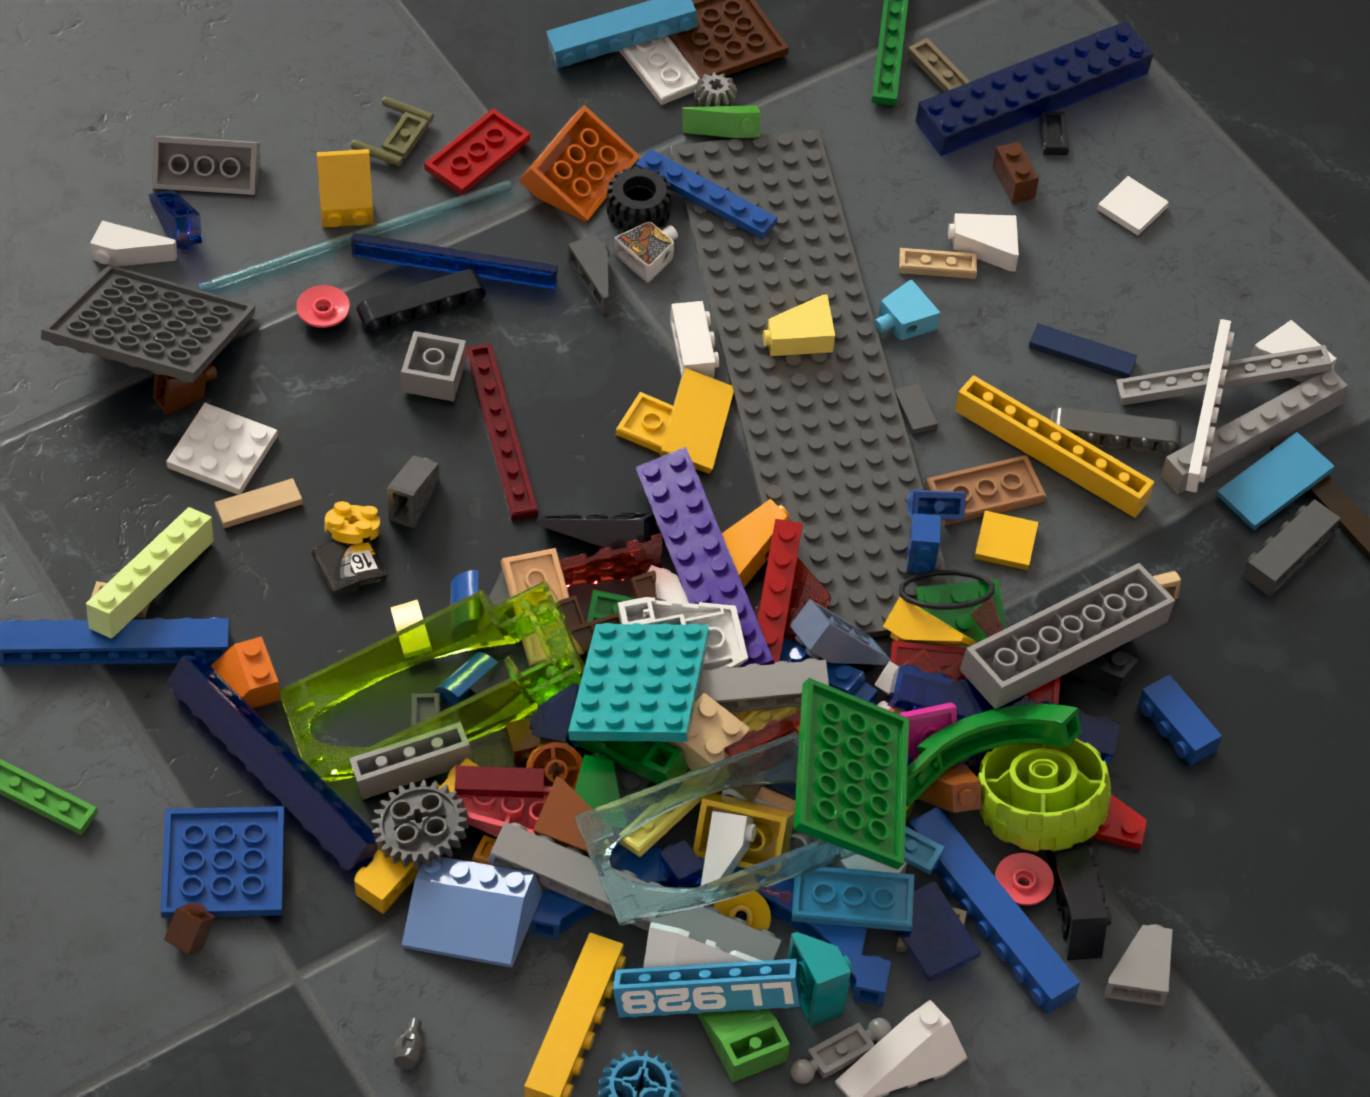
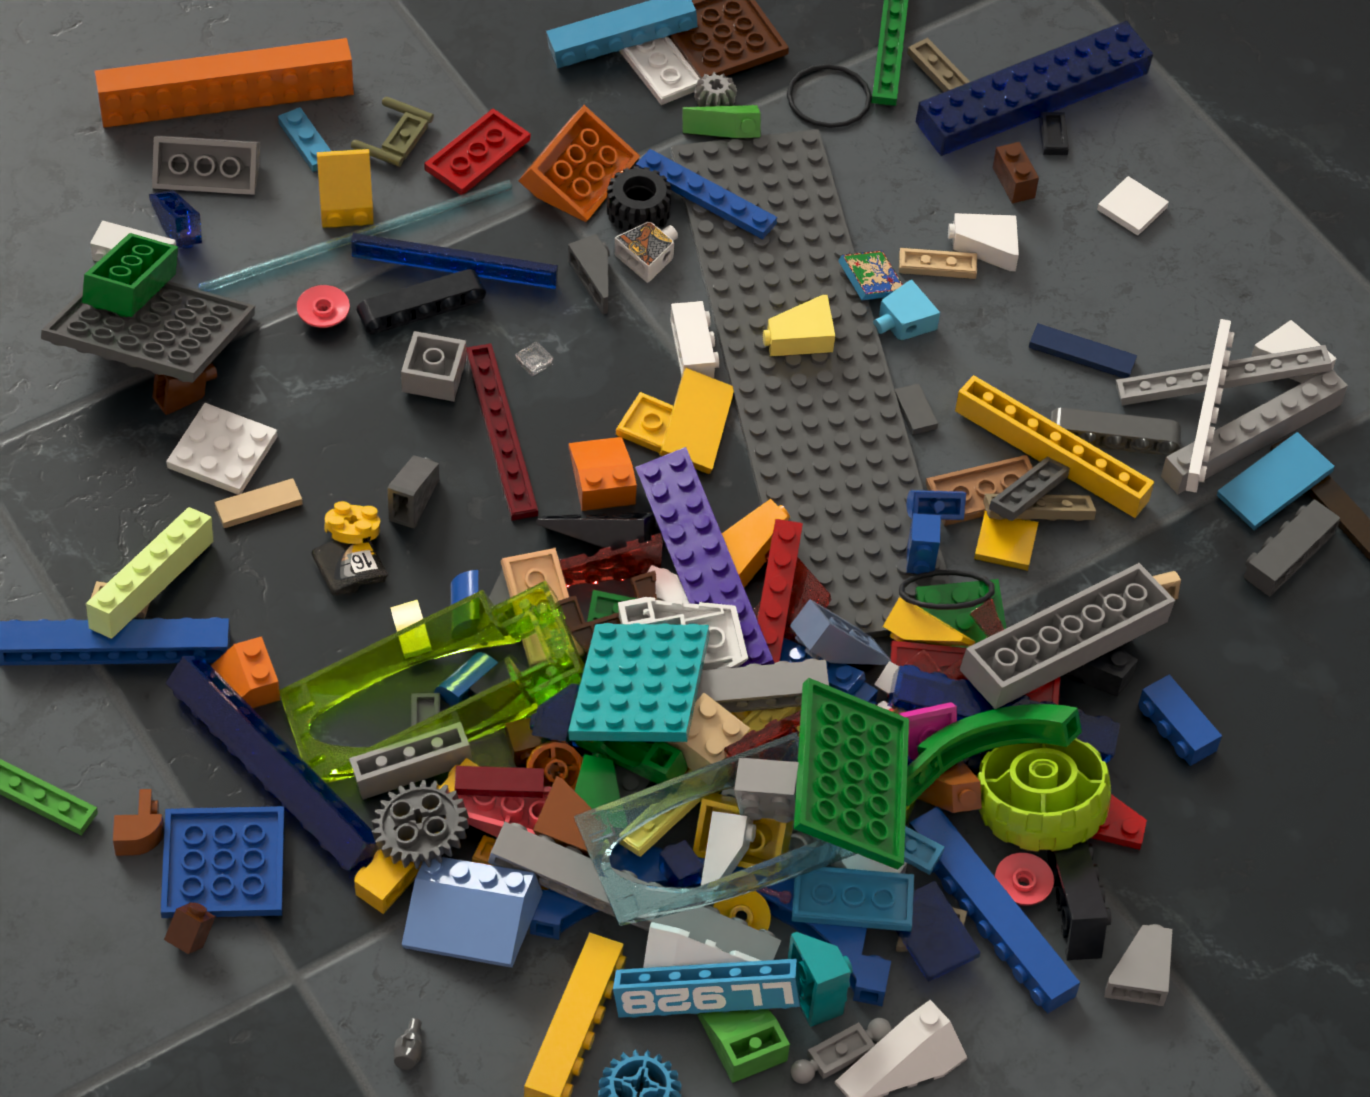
(129, 275): none -> green brick
(139, 832): none -> dark orange brick
(224, 82): none -> orange brick
(303, 136): none -> dark azure plate
(534, 358): none -> clear plate
(603, 473): none -> orange slope
(766, 789): none -> light grey brick
(832, 67): none -> black piece
(870, 274): none -> tile
(1029, 488): none -> dark grey plate
(1053, 508): none -> dark tan plate

